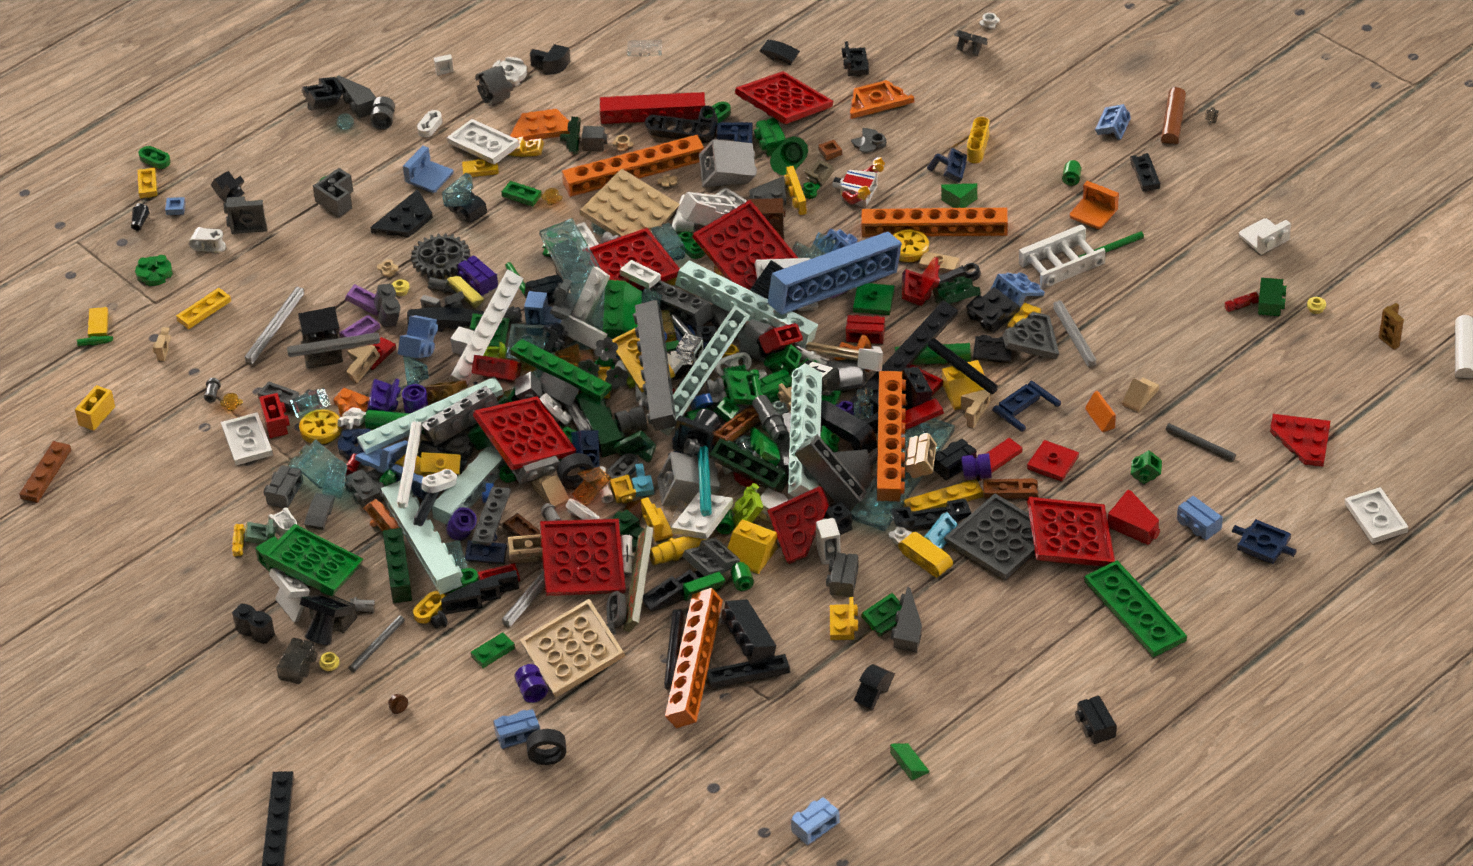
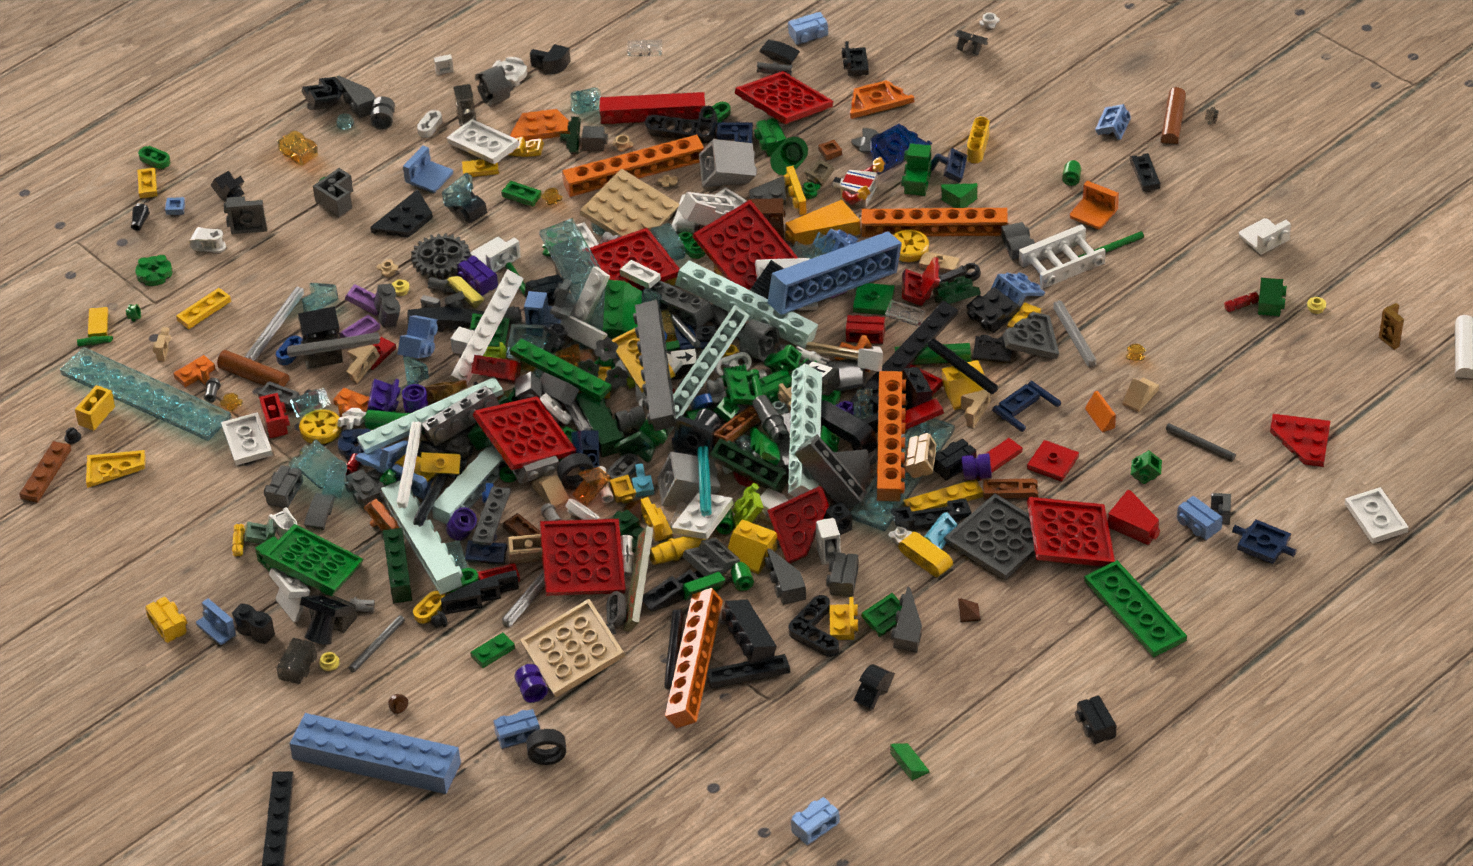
(72, 435): none -> black piece
(113, 465): none -> yellow wing
(133, 312): none -> green plate
(146, 393): none -> clear light blue plate
(166, 619): none -> yellow brick
(196, 370): none -> orange plate
(216, 623): none -> medium blue bracket
(251, 369): none -> dark orange brick
(281, 353): none -> blue beam
(297, 147): none -> clear yellow brick
(320, 296): none -> clear light blue slope
(375, 753): none -> medium blue brick
(439, 481): white plate -> none
(464, 103): none -> clear smoke brick
(498, 253): none -> white bracket
(585, 100): none -> clear light blue piece
(657, 437): none -> green brick
(689, 349): clear brick -> none
(691, 446): dark grey plate -> none
(773, 68): none -> dark grey pin
(780, 337): red brick -> none
(787, 578): none -> dark grey slope
(808, 28): none -> light blue brick
(808, 627): none -> black beam
(832, 216): none -> light orange slope
(892, 145): none -> clear blue wing
(905, 313): none -> clear plate
(917, 169): none -> green brick
(968, 610): none -> reddish brown slope
(1015, 237): none -> dark grey brick
(1135, 352): none -> clear yellow plate
(1222, 503): none -> dark grey bracket

